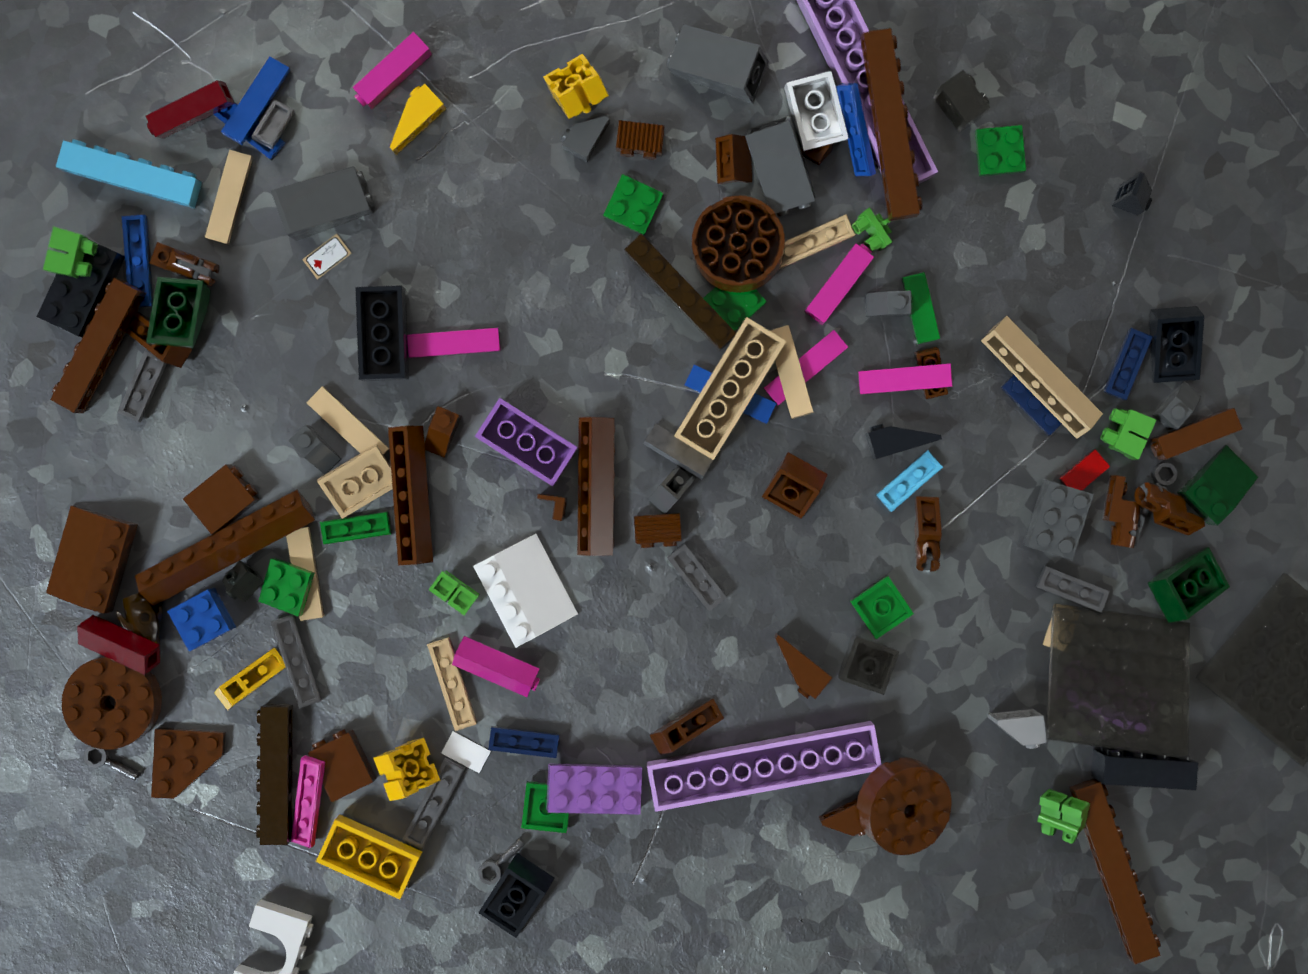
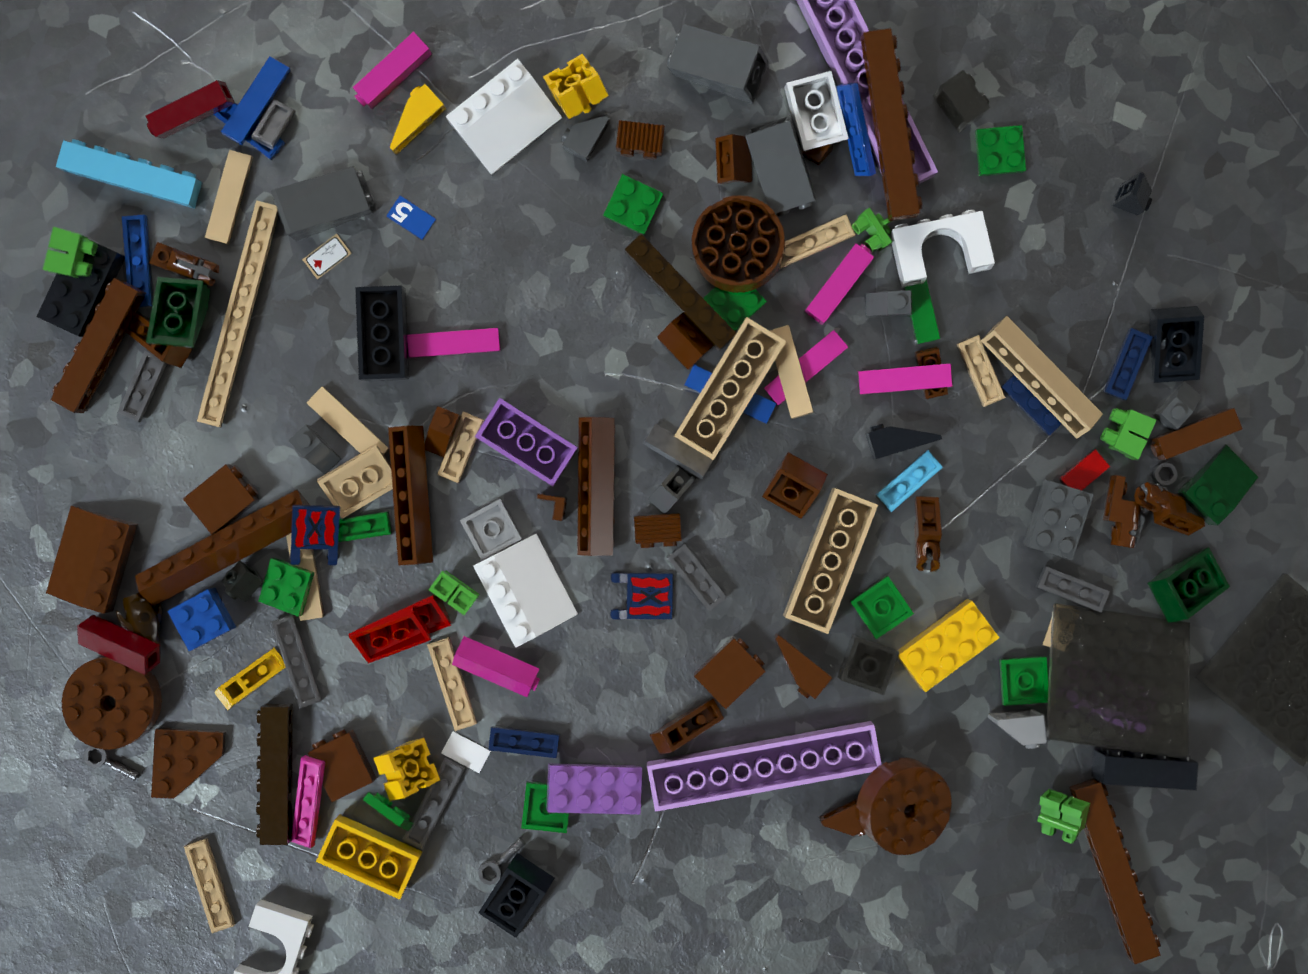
(209, 885): none -> tan tile
(238, 314): none -> tan plate
(315, 529): none -> flag
(394, 814): none -> green plate
(401, 629): none -> red slope
(411, 217): none -> blue sticker
(460, 447): none -> tan tile
(491, 529): none -> light grey plate
(504, 117): none -> white slope
(647, 596): none -> flag
(685, 341): none -> reddish brown panel
(730, 671): none -> reddish brown brick
(830, 560): none -> tan brick
(947, 645): none -> yellow brick
(966, 229): none -> white arch
(981, 371): none -> tan tile
(1024, 680): none -> green plate

